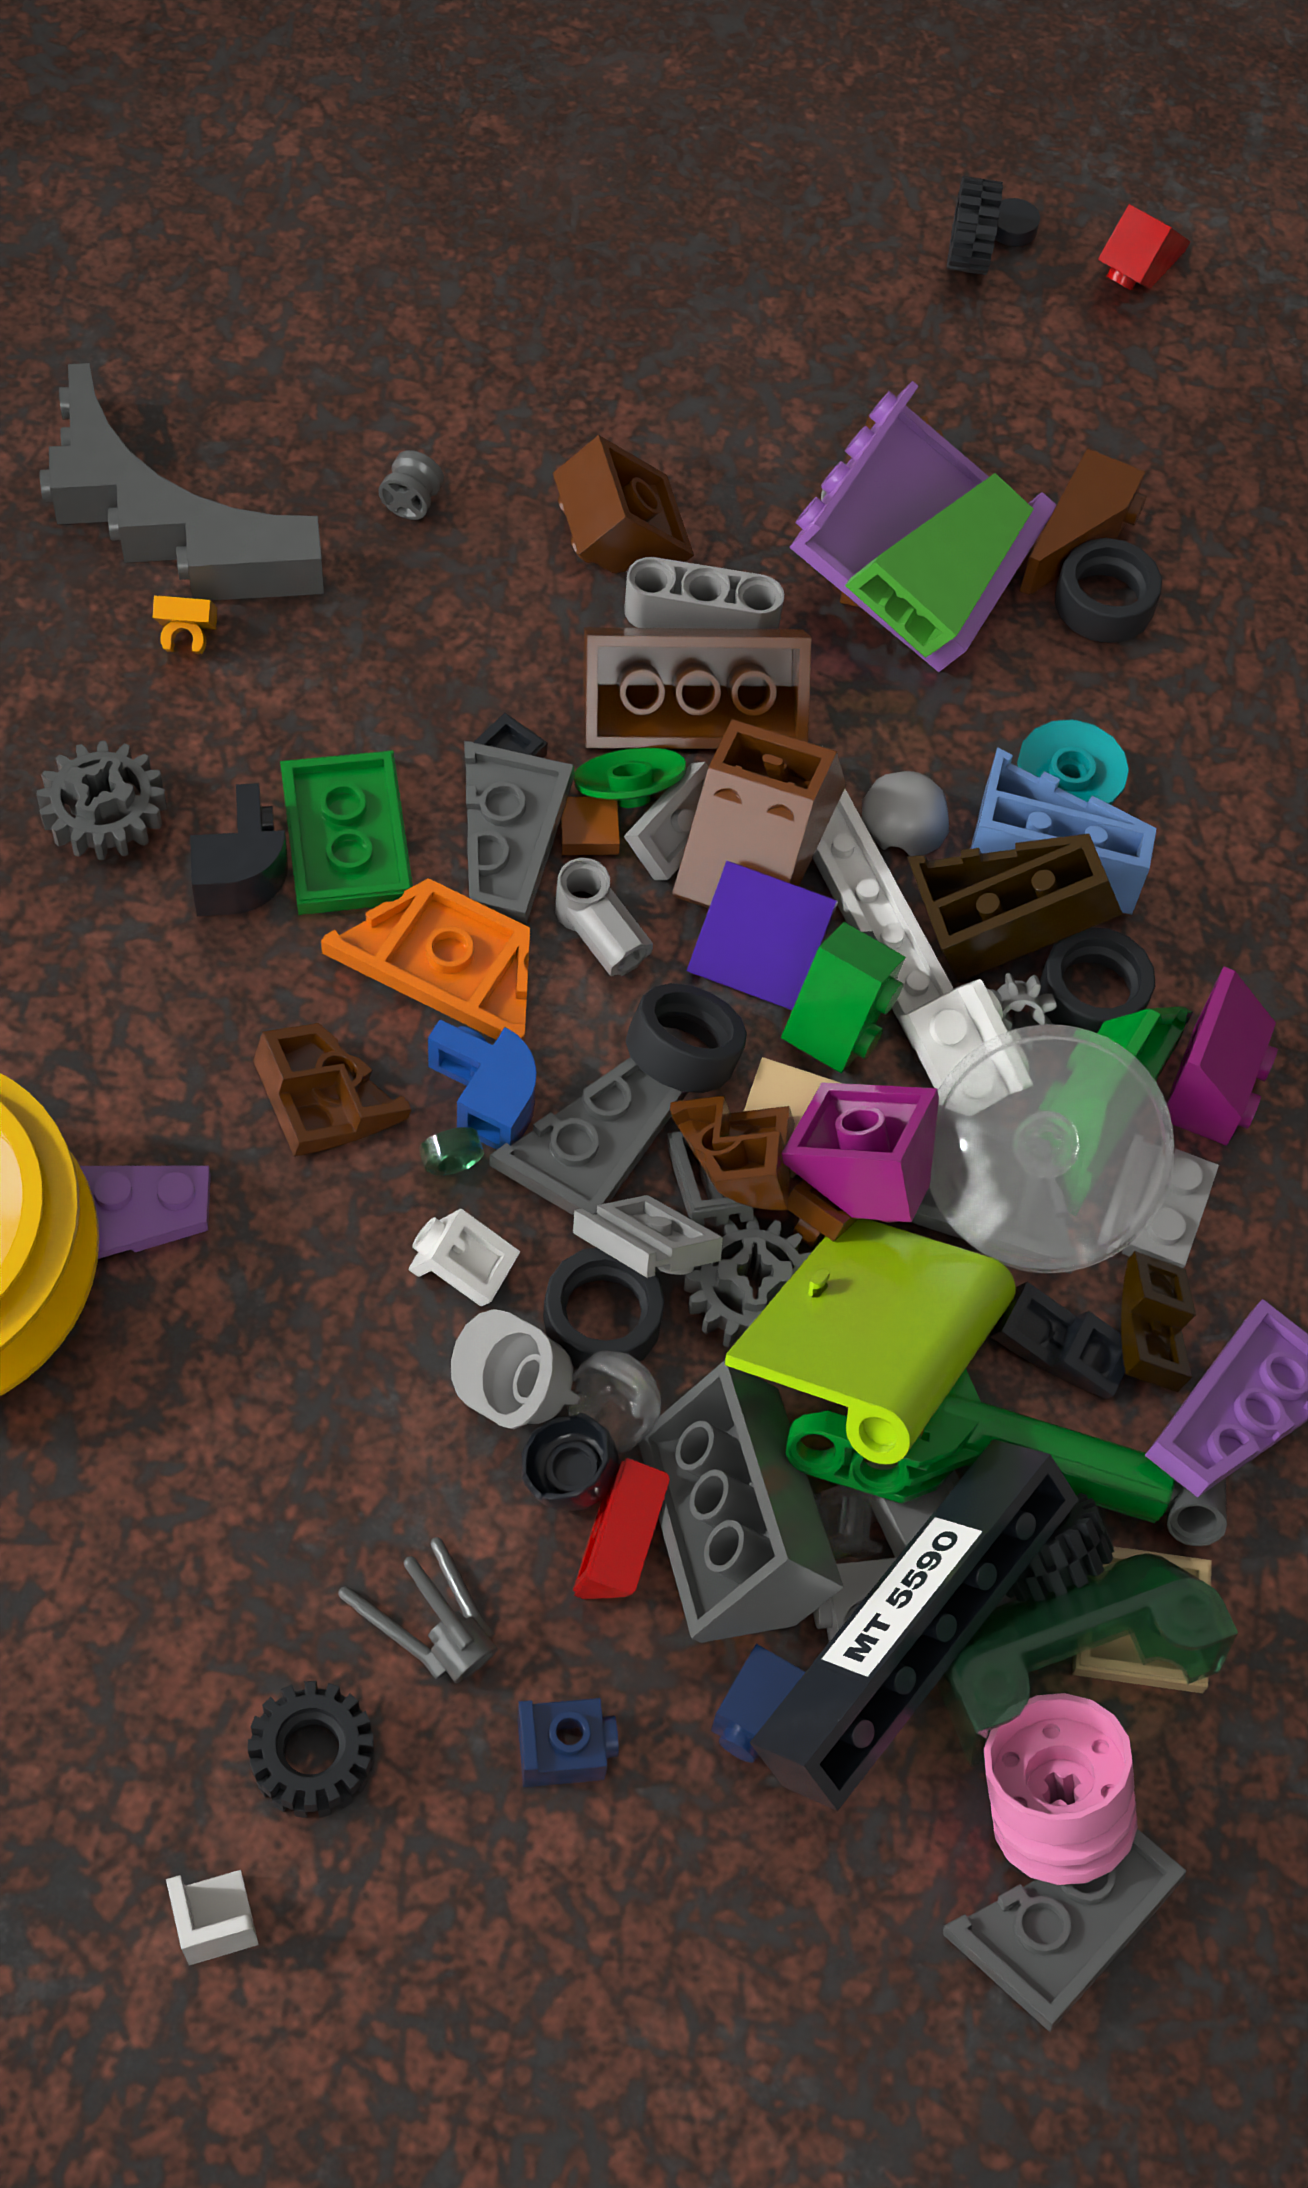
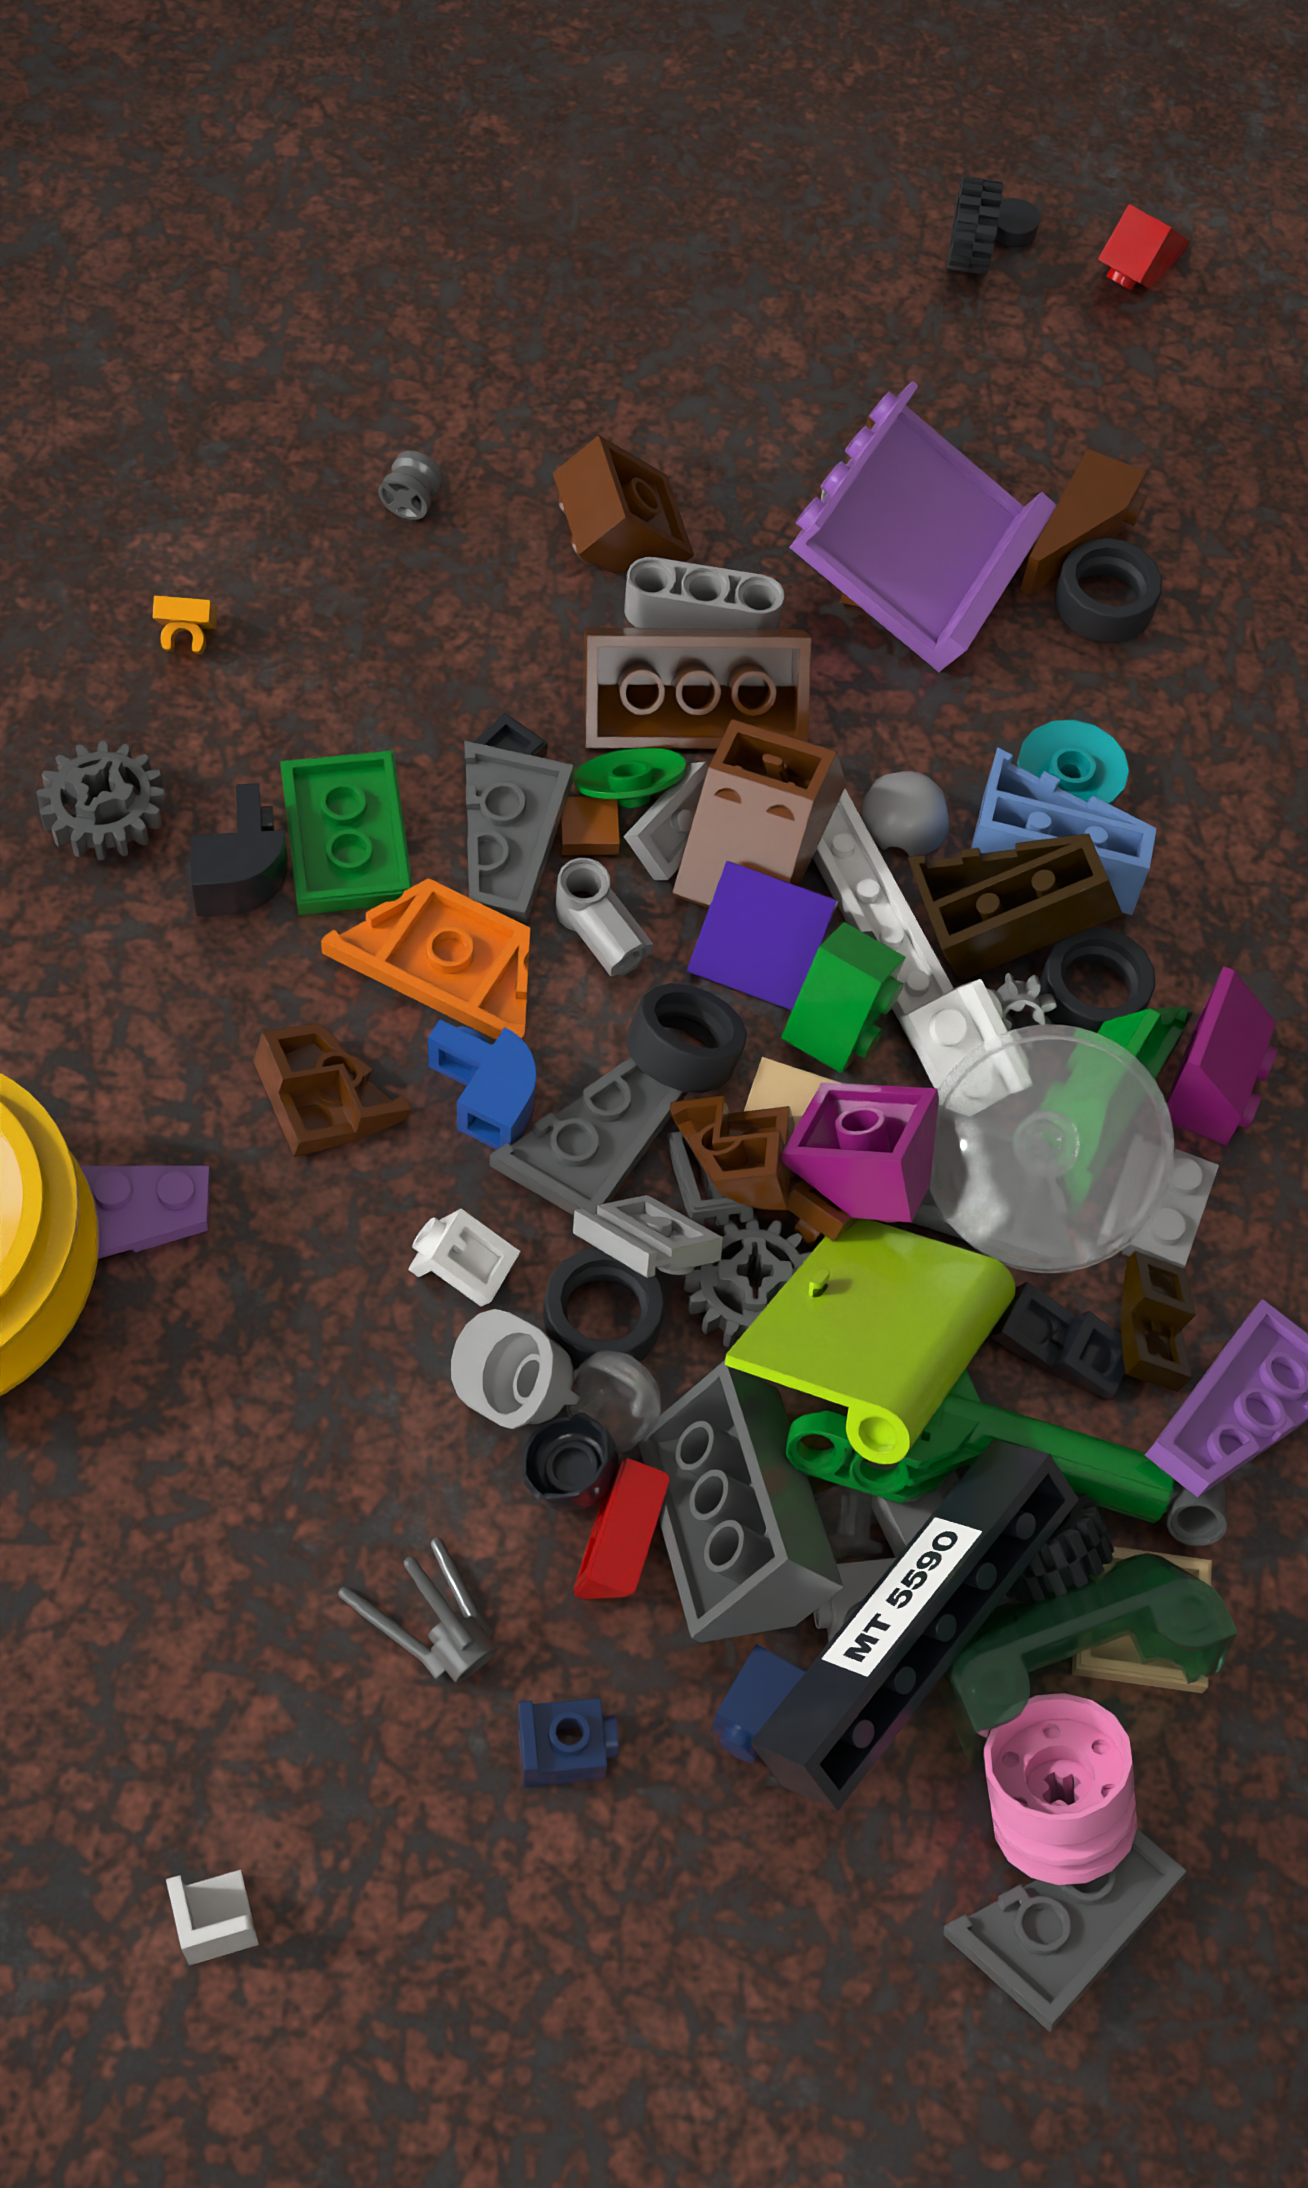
(215, 546): dark grey arch -> none
(311, 1791): black tyre -> none
(451, 1151): clear green tile -> none
(942, 568): bright green slope -> none

